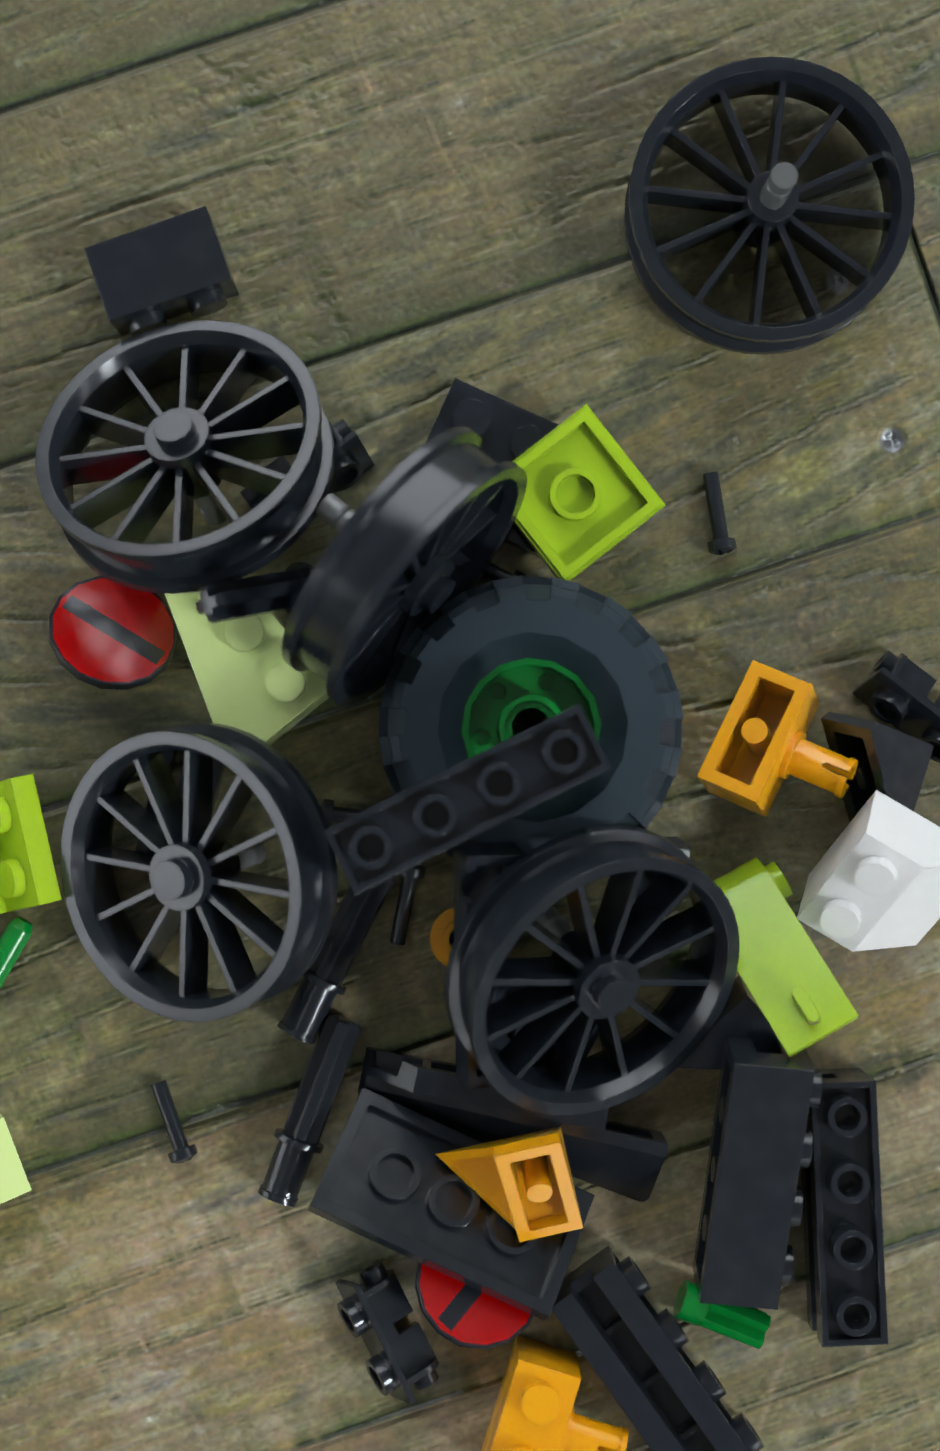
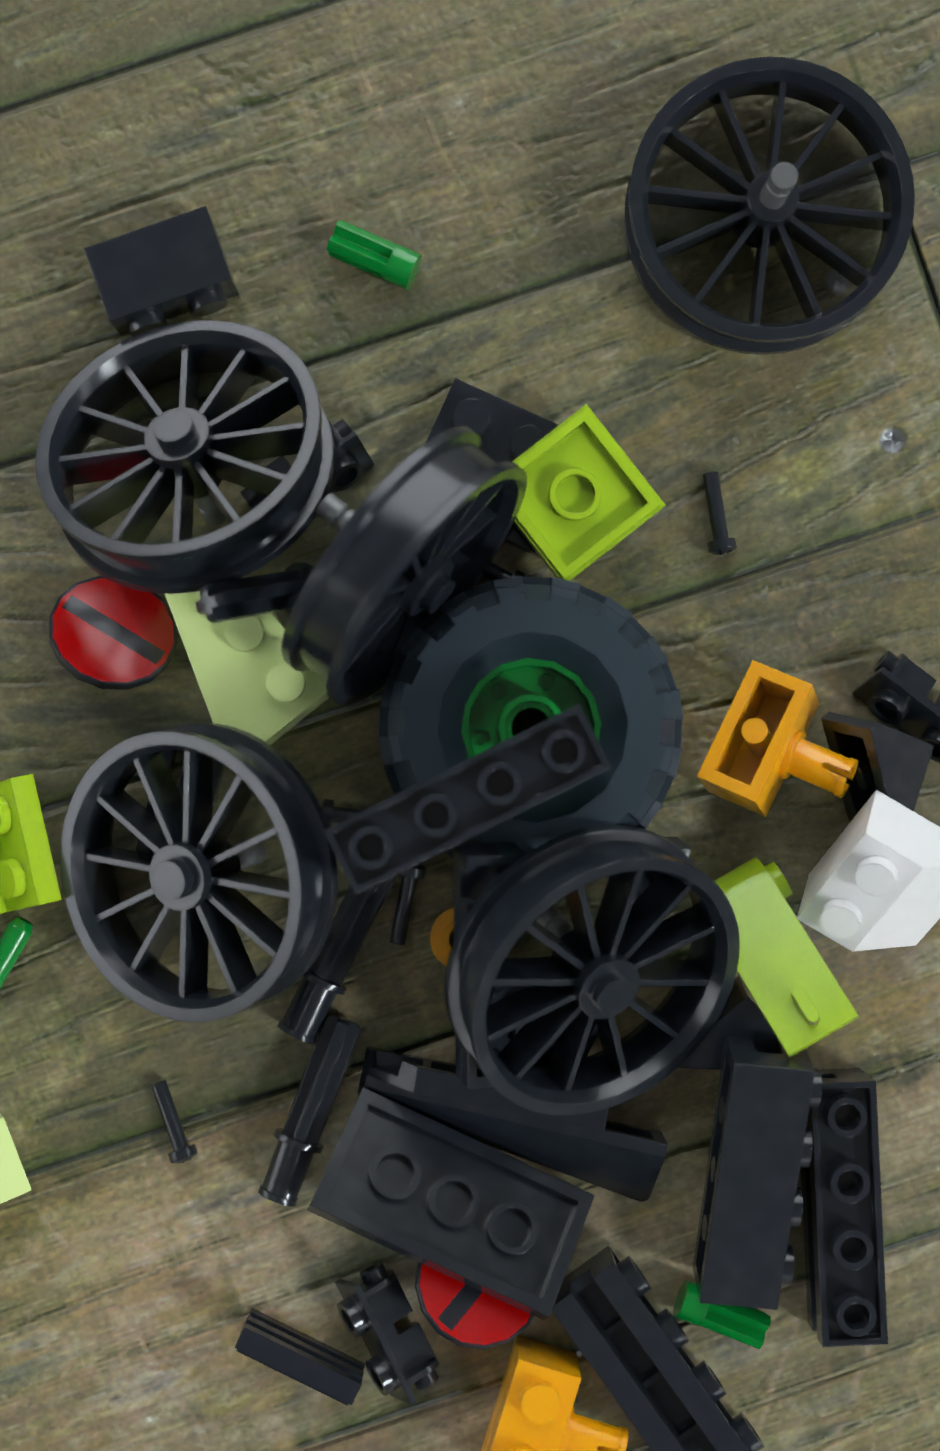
(300, 1357): none -> black tile
(374, 254): none -> green piece
(523, 1181): light orange slope -> none

